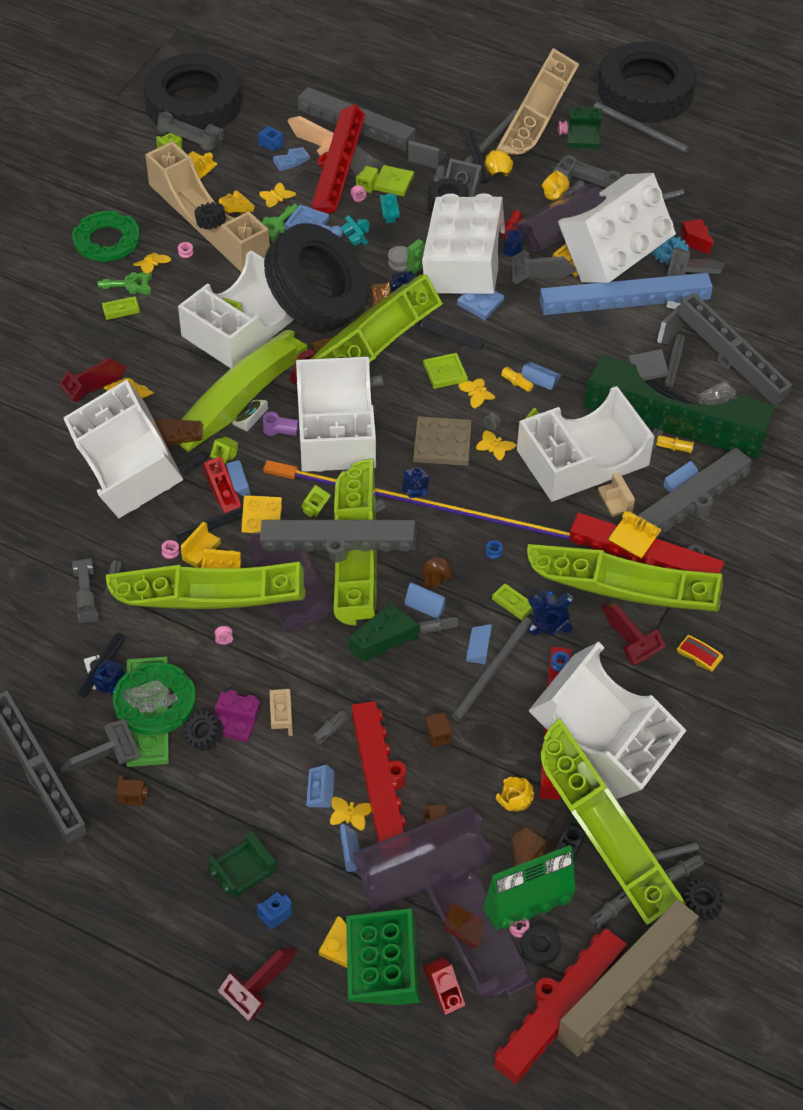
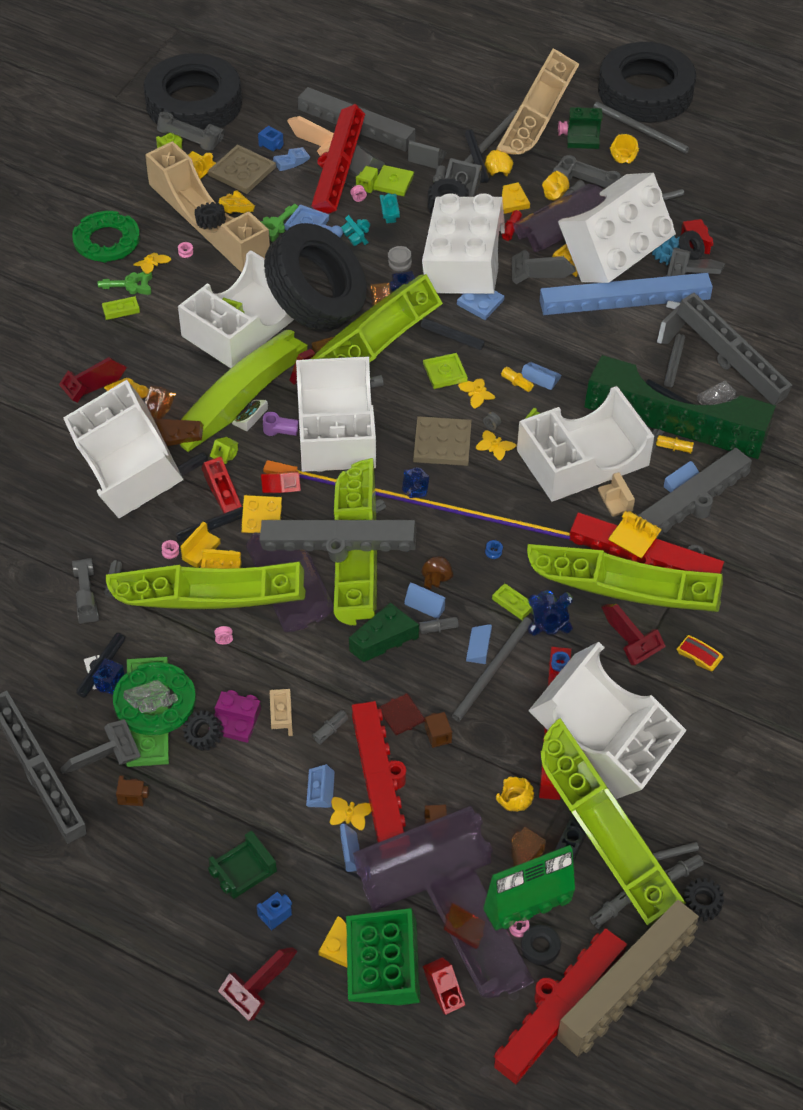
(159, 401): none -> clear orange slope
(238, 478): medium blue slope -> none
(242, 169): none -> dark tan plate
(276, 195): yellow piece -> none
(280, 482): none -> red slope
(317, 497): lime brick -> none
(401, 714): none -> clear red piece
(415, 256): bright green plate -> none
(513, 242): clear blue brick -> none
(514, 198): none -> yellow wing
(624, 148): none -> yellow hair
(649, 364): dark grey slope -> none
(697, 242): none -> black tyre

